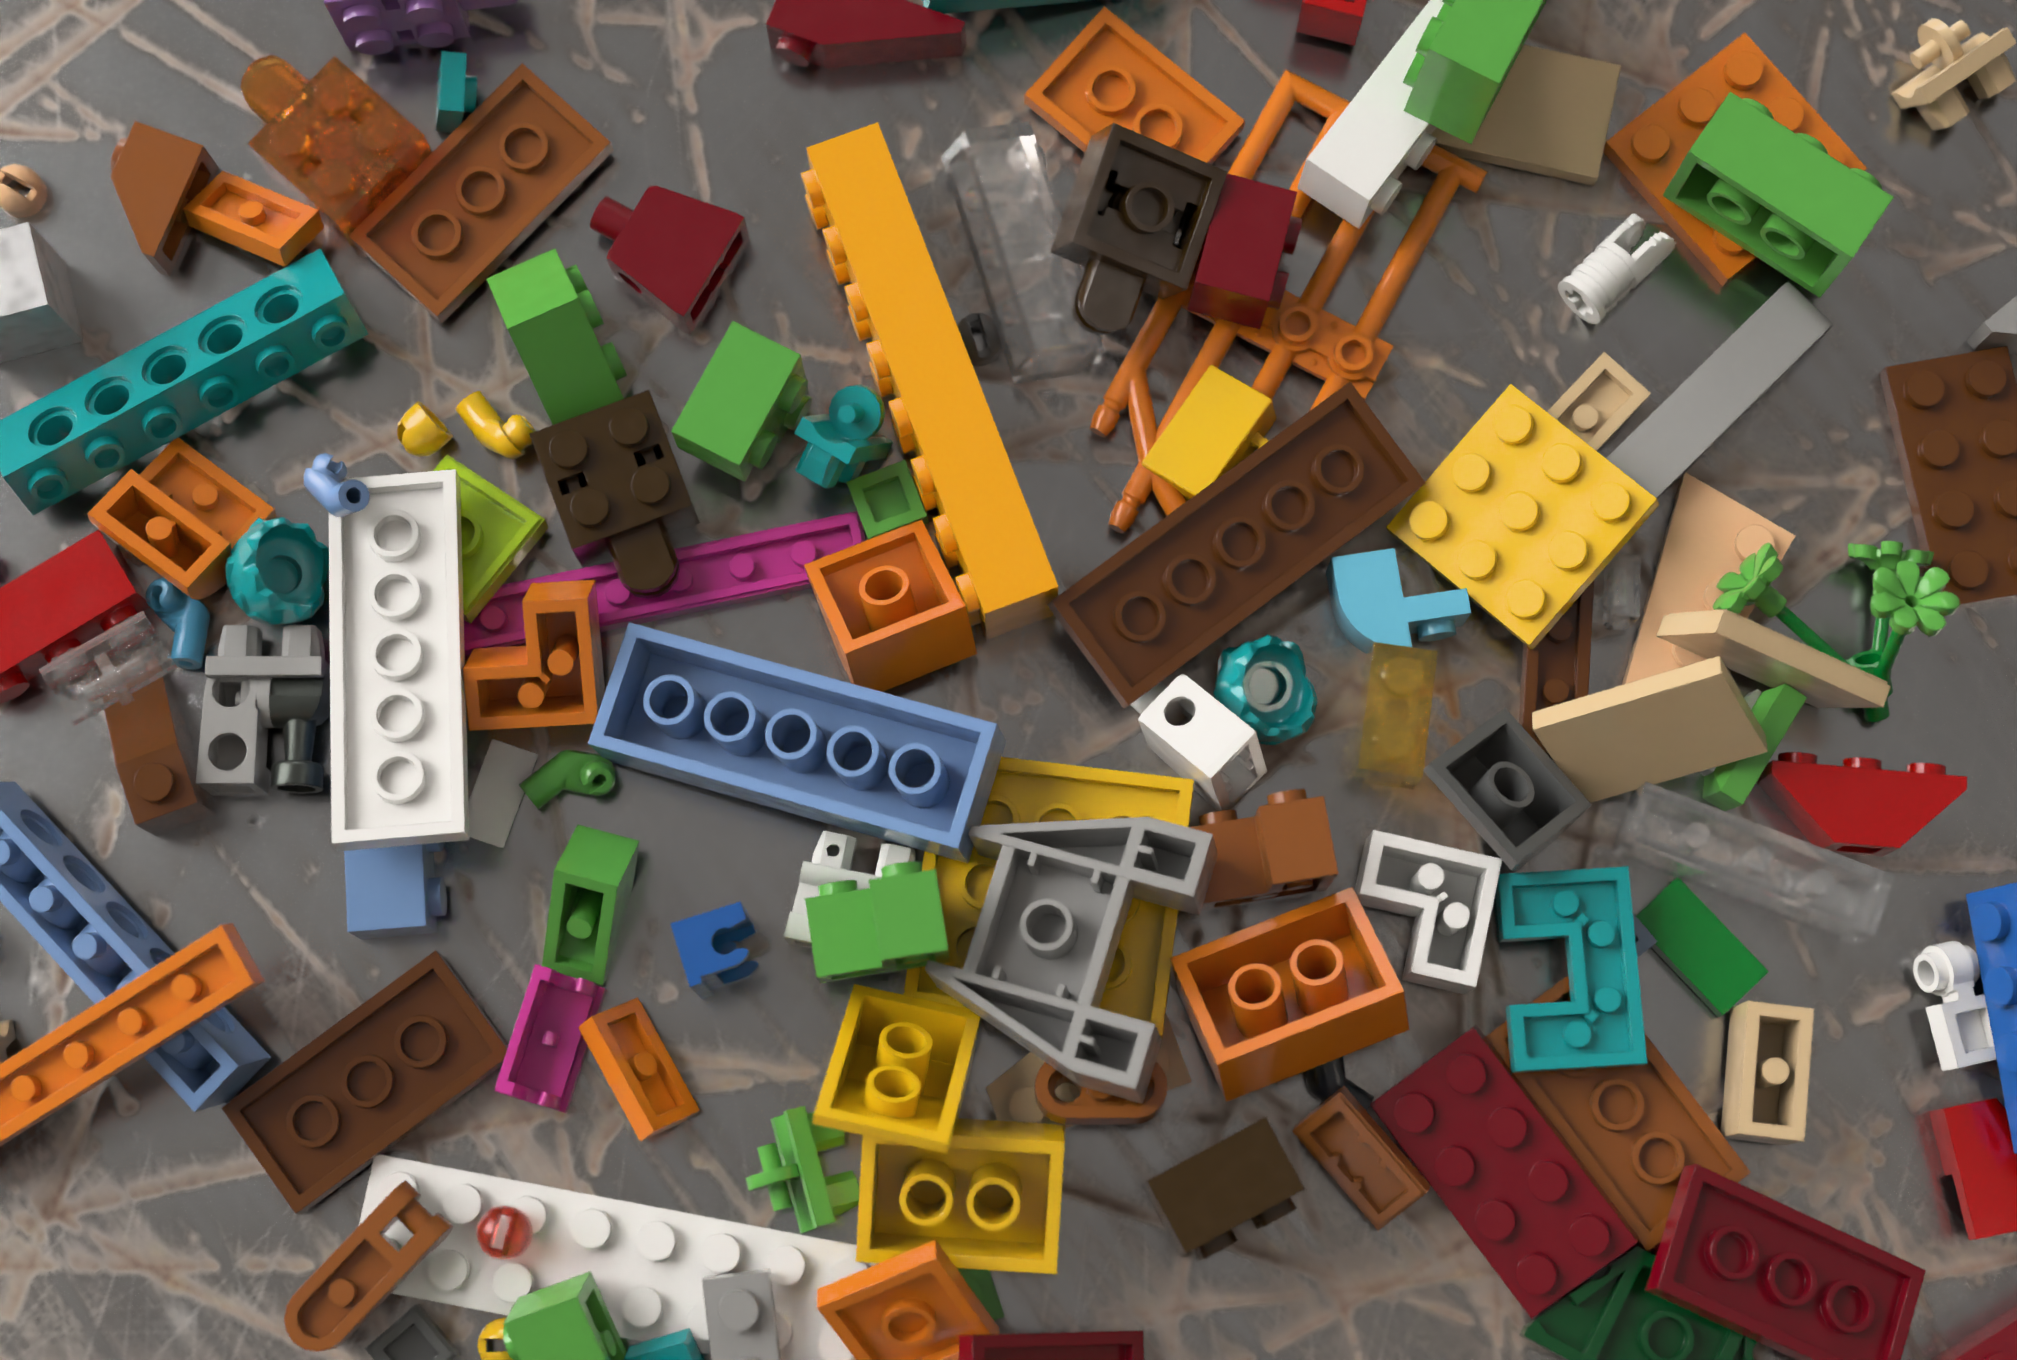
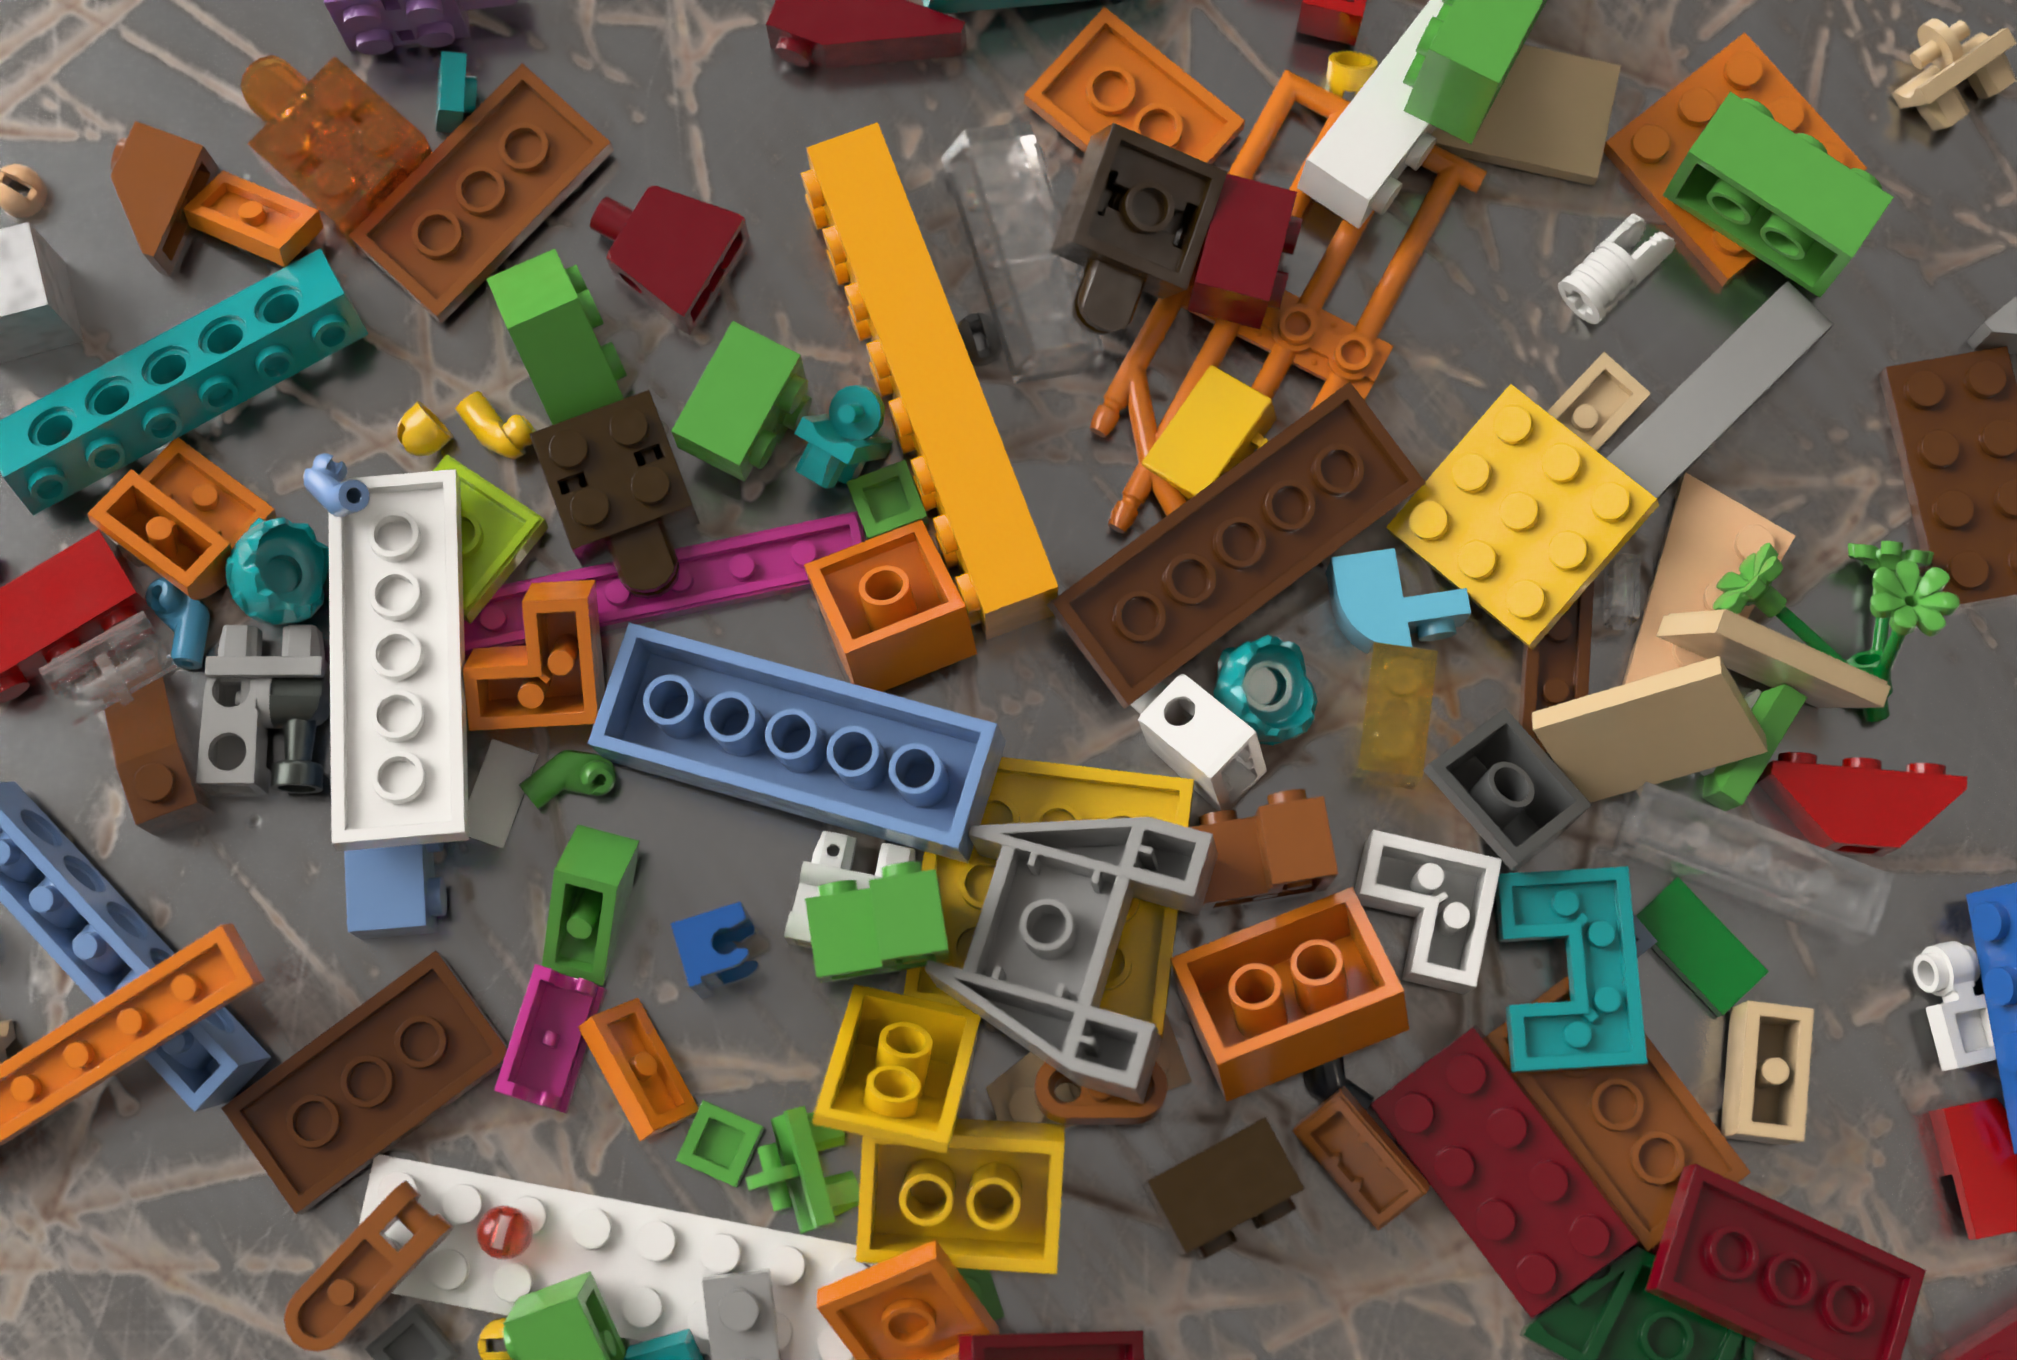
(720, 1143): none -> bright green plate
(1349, 71): none -> yellow hinge

